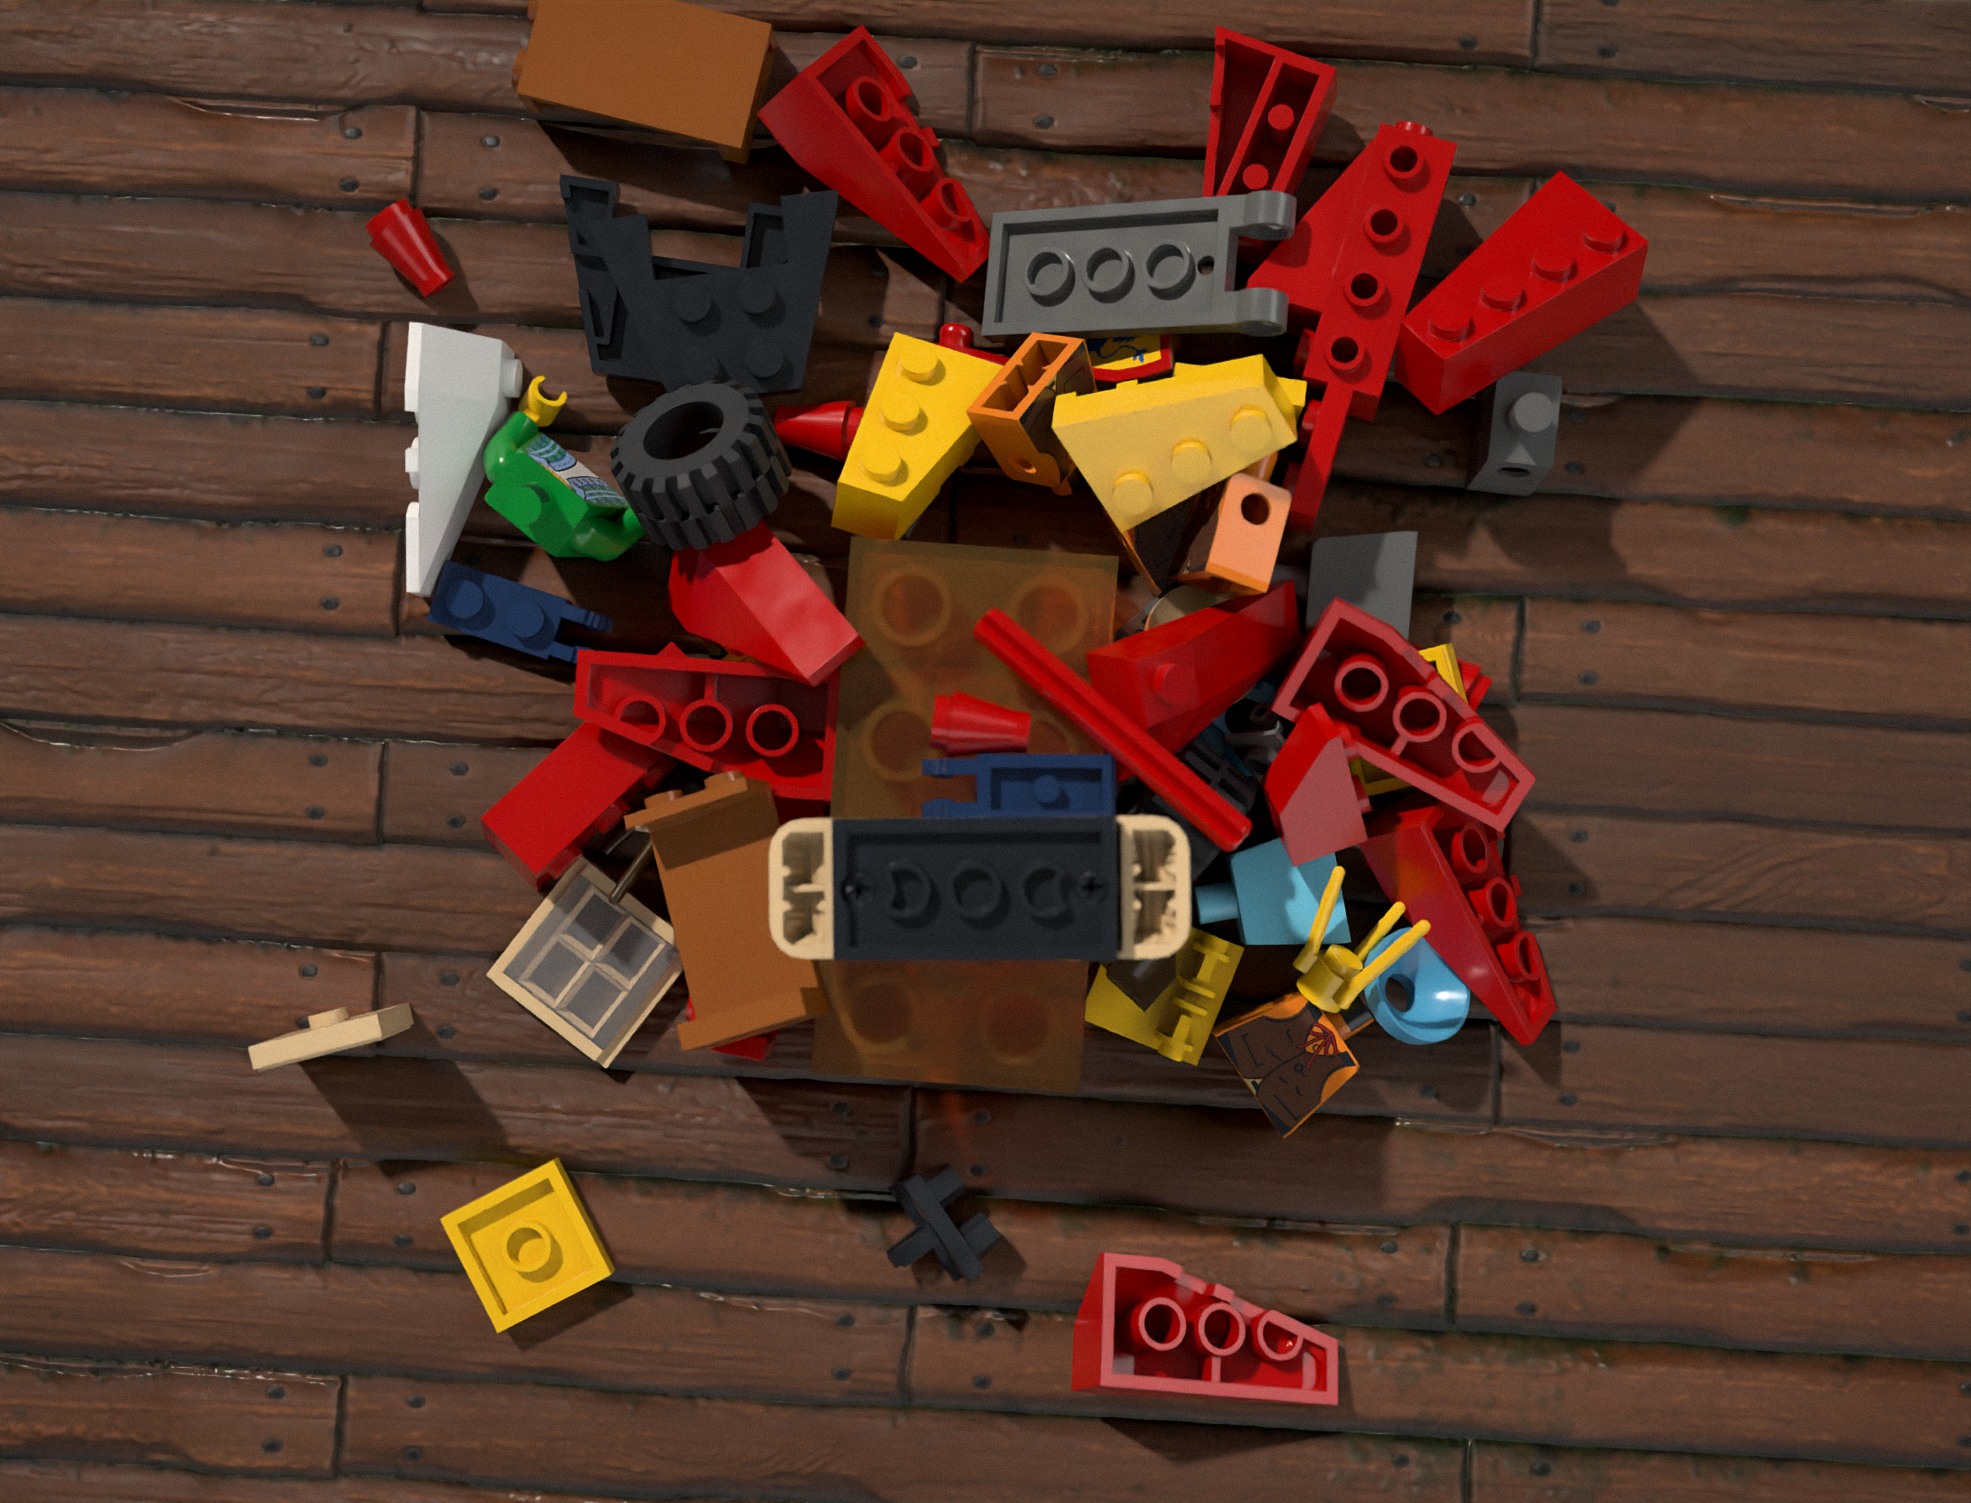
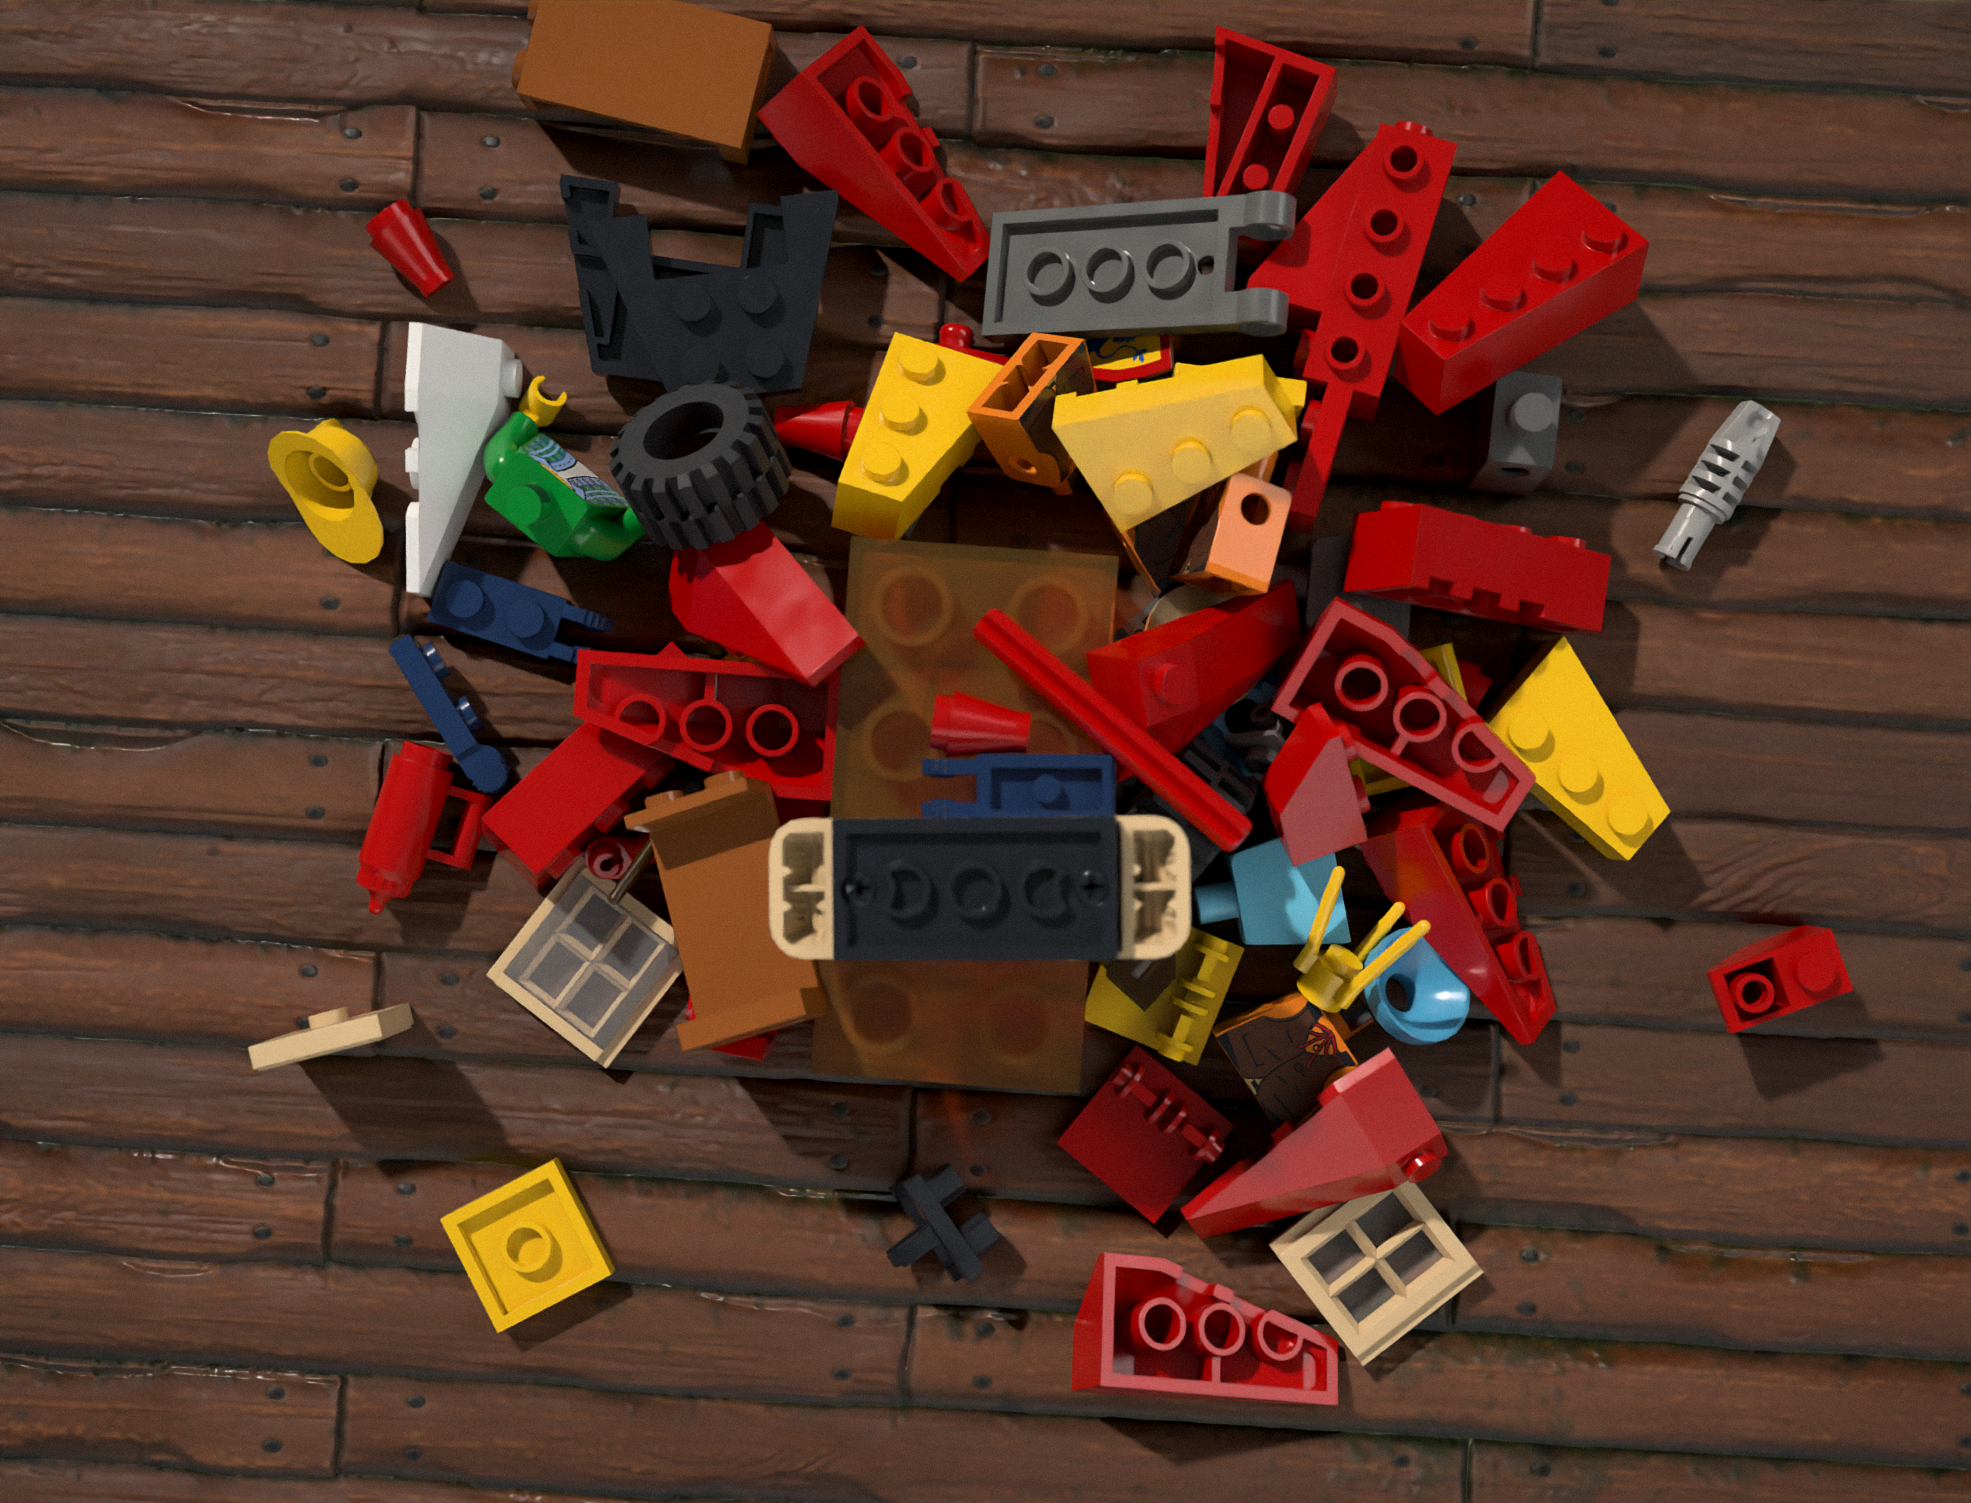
(332, 486): none -> yellow piece
(407, 821): none -> red piece
(454, 719): none -> dark blue hinge
(612, 855): none -> red arm
(1145, 1134): none -> red hinge
(1357, 1145): none -> red wedge
(1376, 1265): none -> tan piece
(1477, 568): none -> red wedge
(1577, 752): none -> yellow wedge
(1718, 481): none -> light grey hinge
(1778, 977): none -> red slope

